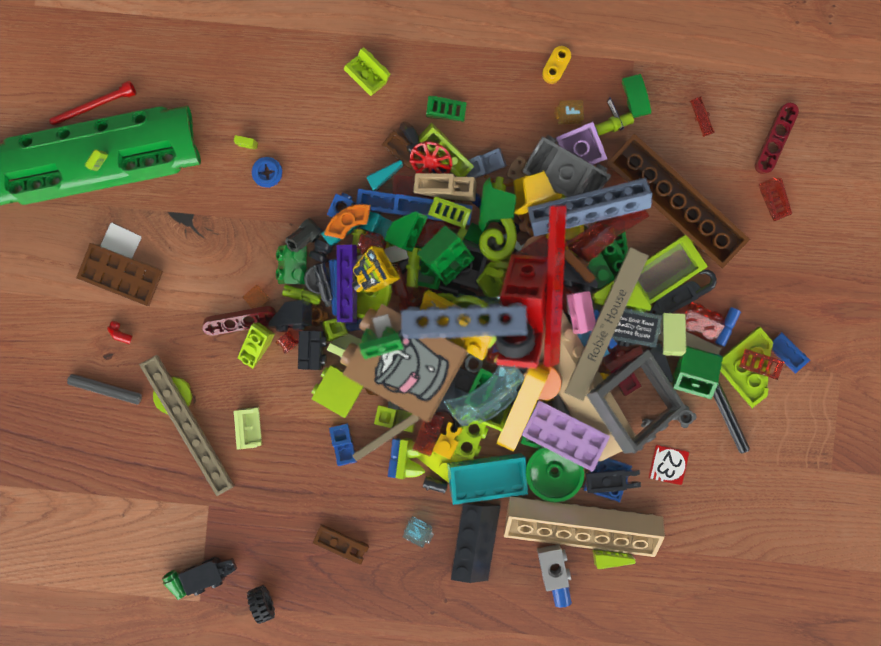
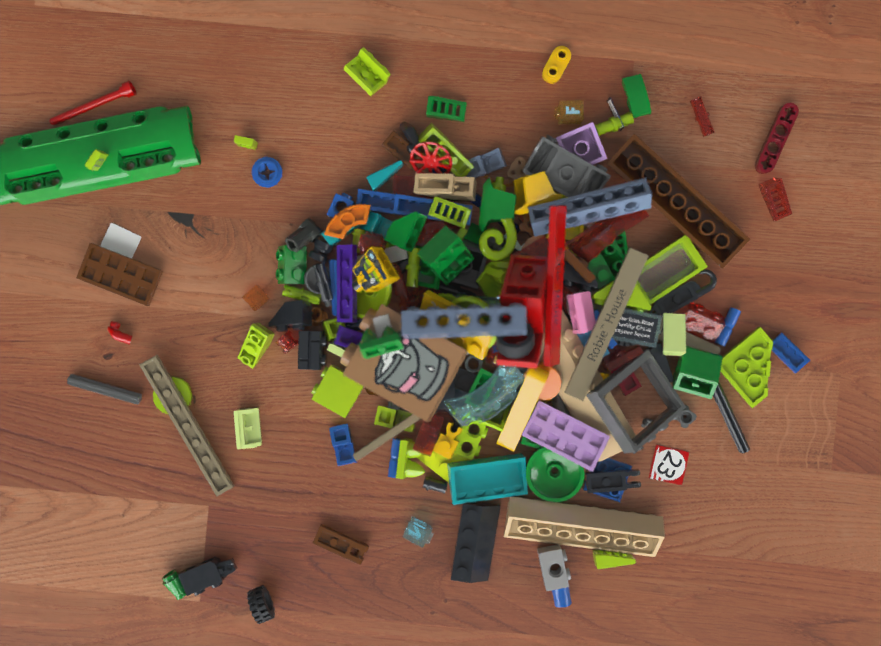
(238, 317): dark red beam -> none
(346, 336): none -> dark purple plate
(779, 364): clear red slope -> none

